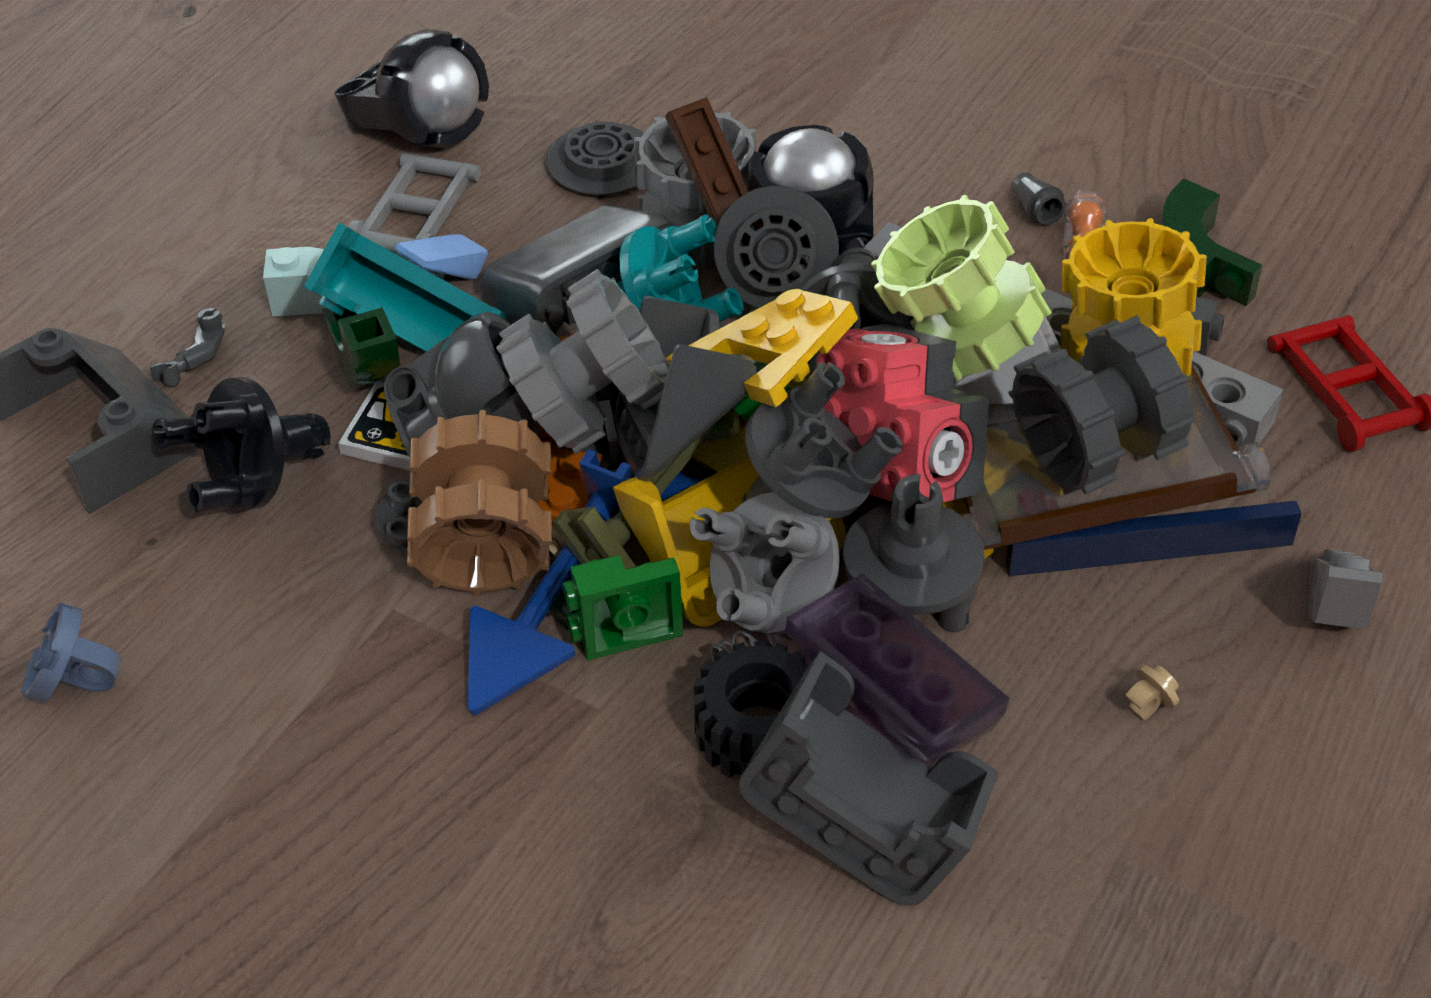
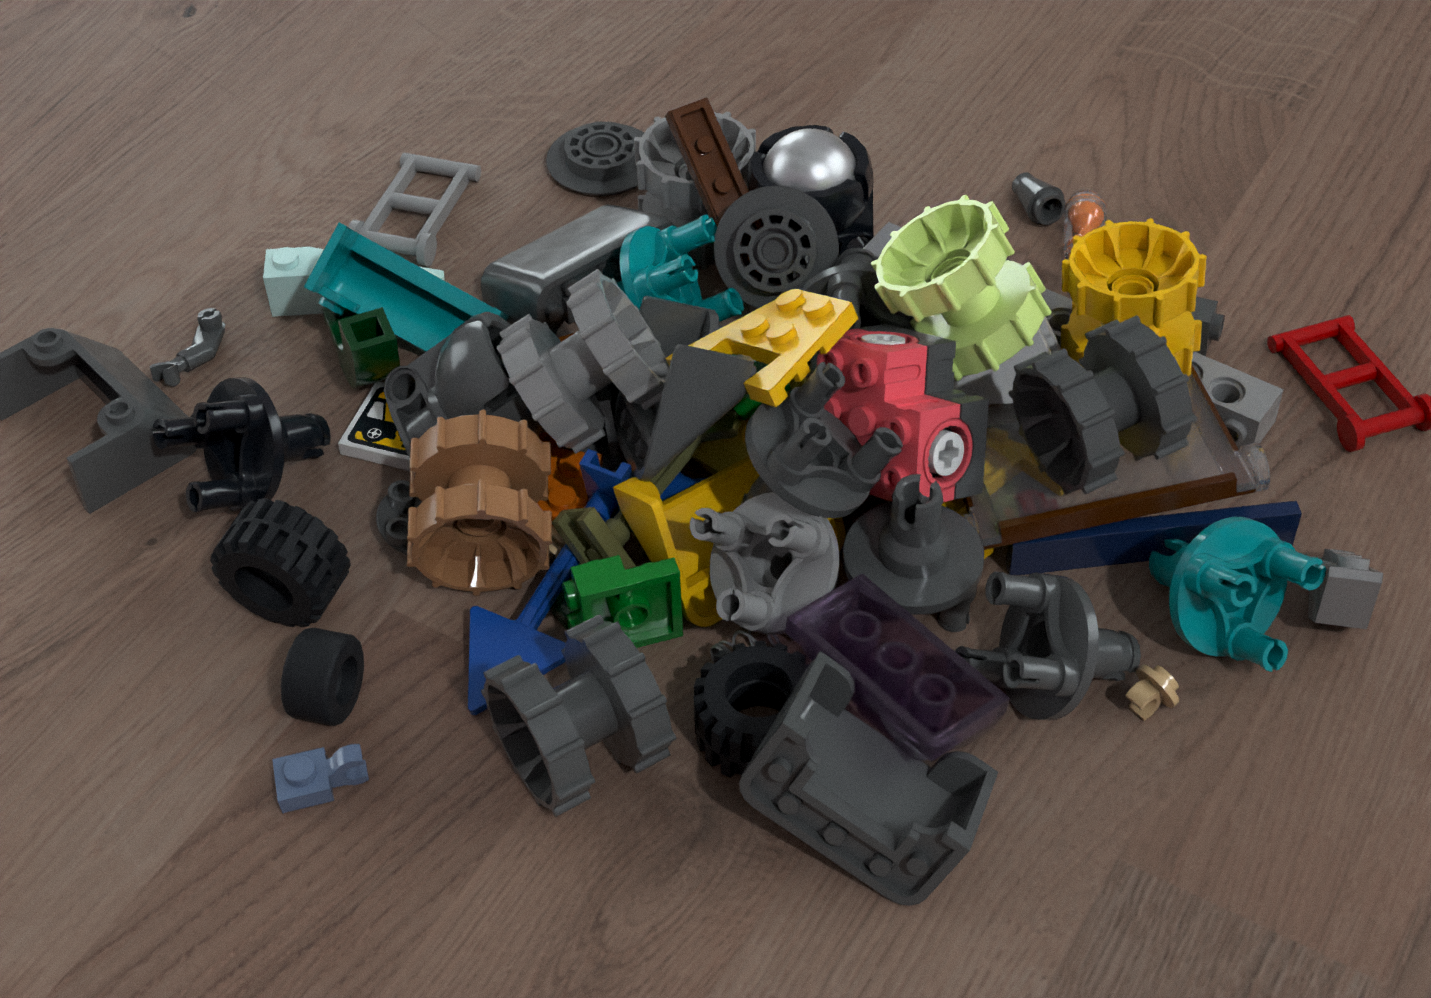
(66, 658): sand blue tile -> none
(280, 562): none -> black tyre
(310, 776): none -> sand blue plate
(322, 676): none -> black tyre
(420, 90): black piece -> none
(446, 254): light blue slope -> none
(606, 700): none -> dark grey piece
(1049, 645): none -> dark grey piece
(1227, 272): dark green arch -> none
(1232, 587): none -> teal piece

